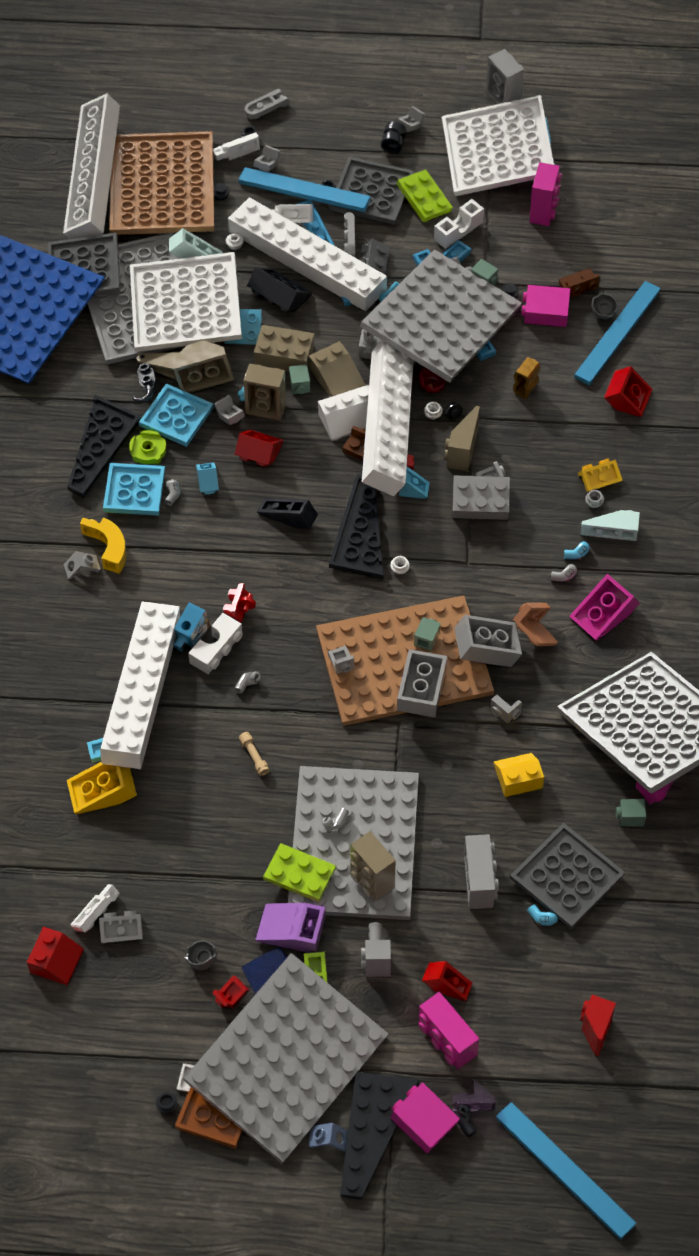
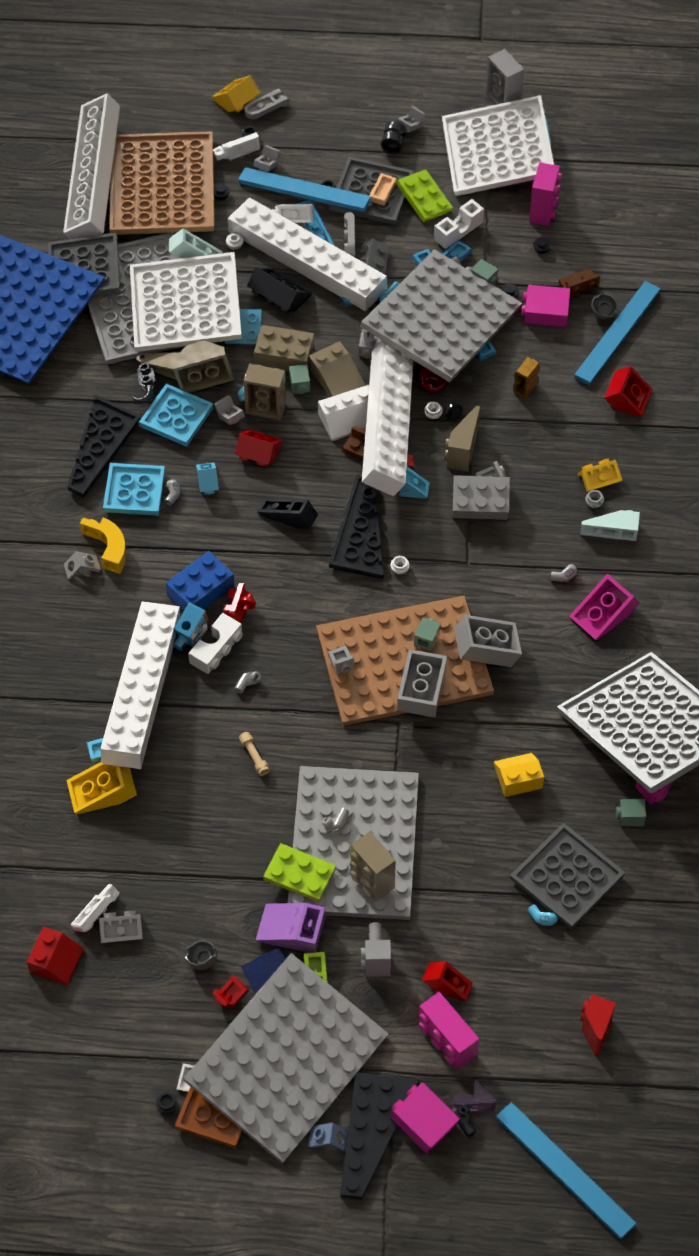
(150, 456): lime plate -> none
(200, 582): none -> blue brick
(237, 94): none -> yellow slope
(382, 189): none -> light nougat tile
(480, 871): light grey brick -> none
(504, 710): light grey bracket -> none
(529, 620): nougat bracket -> none
(541, 245): none -> black plate
(578, 553): medium azure arm -> none

